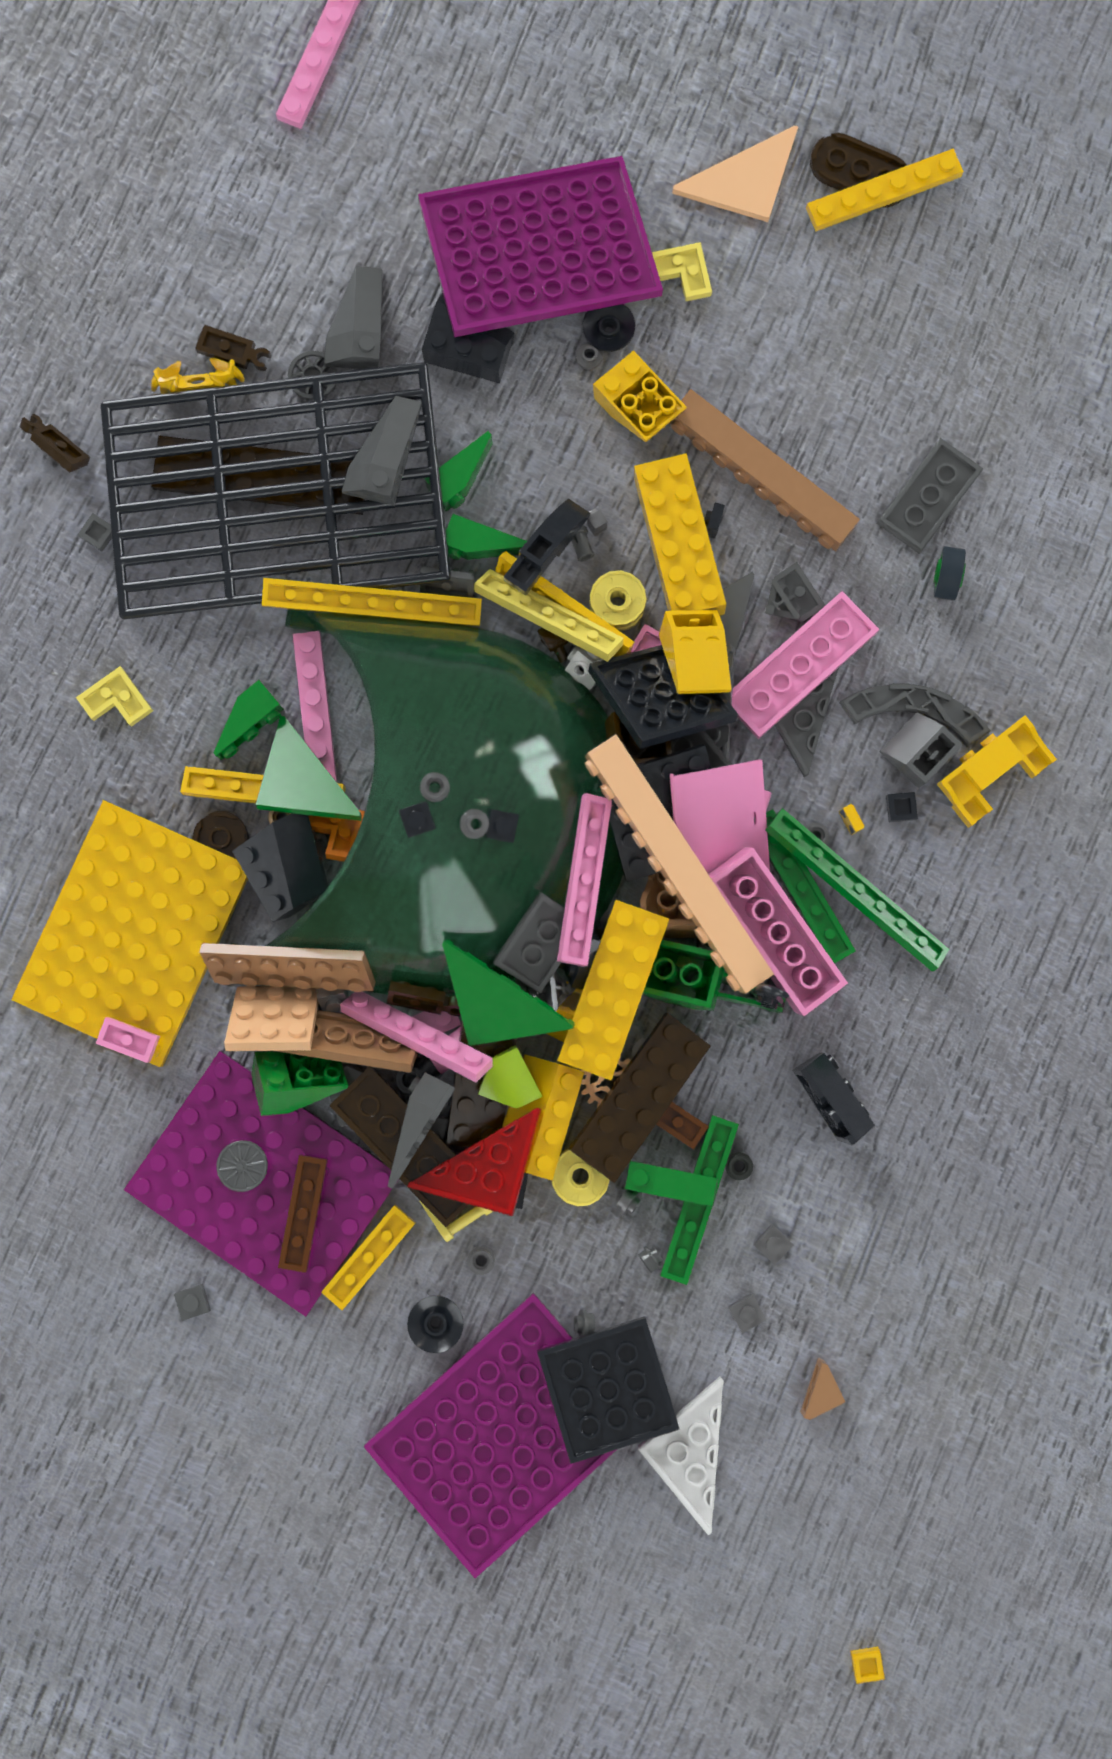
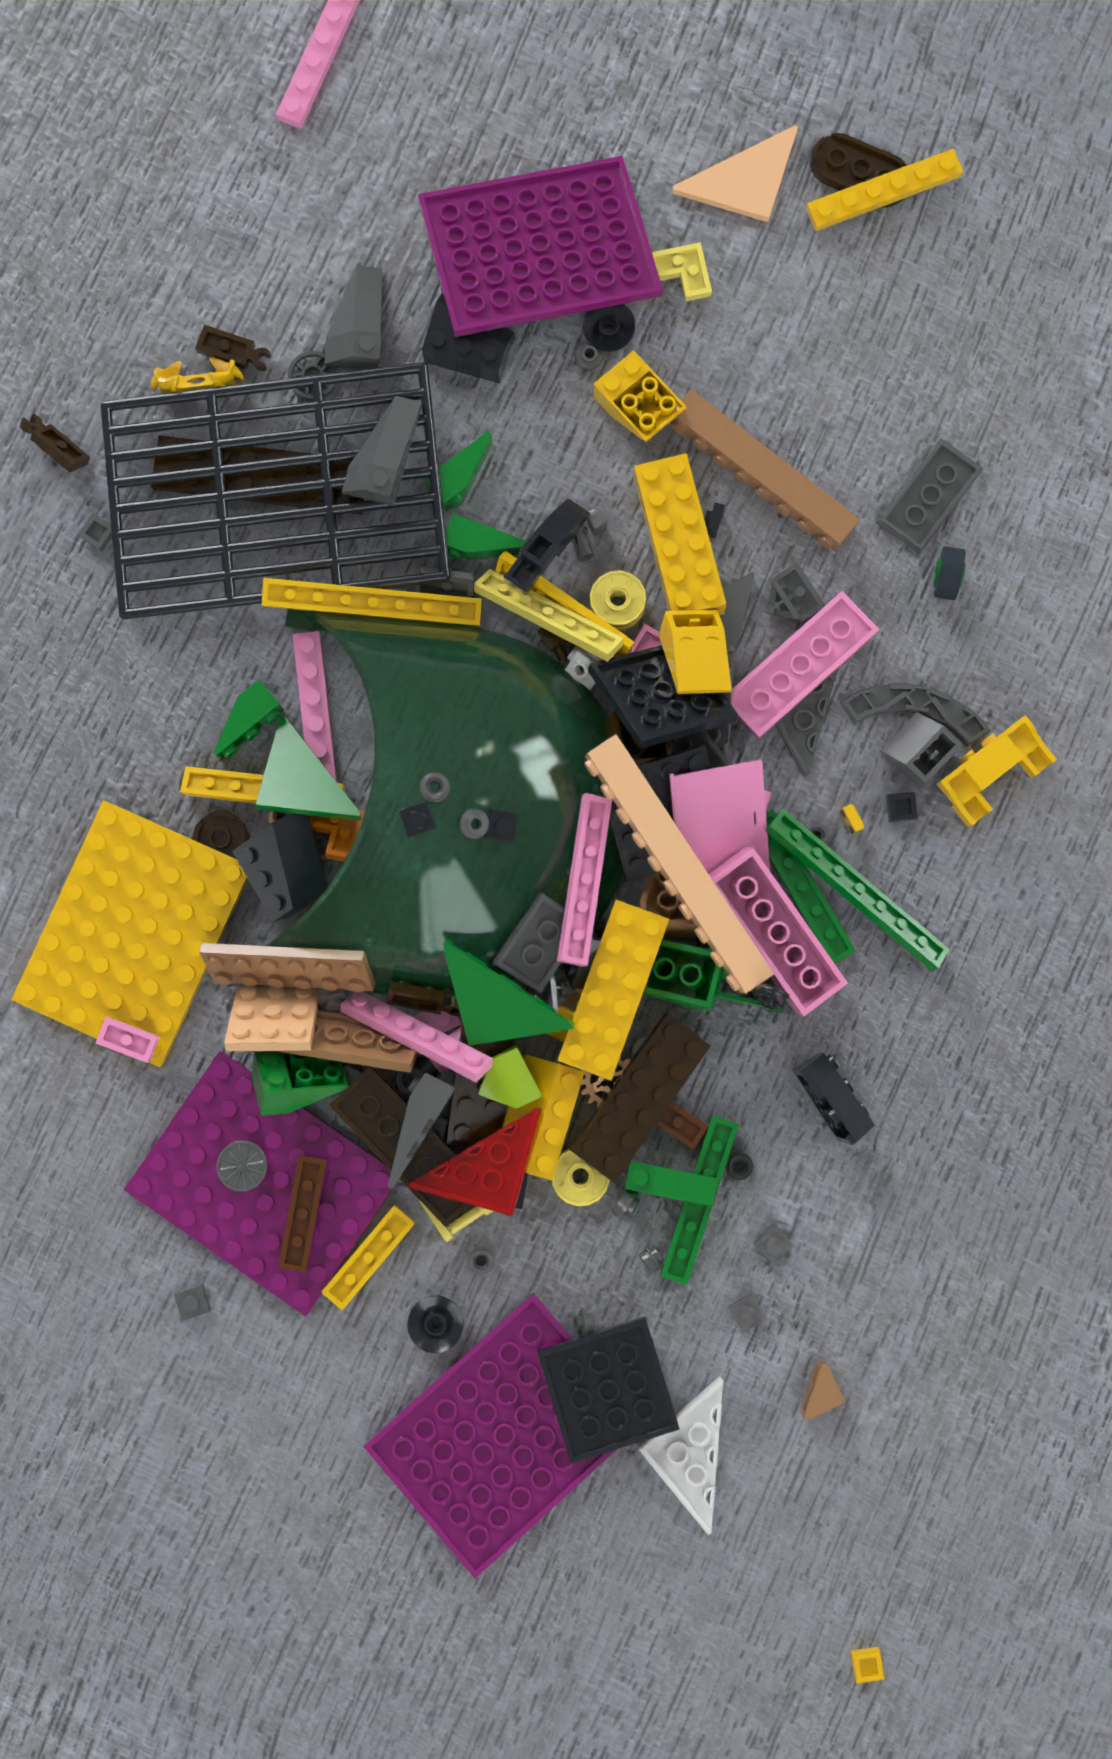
(118, 691): light yellow plate -> none

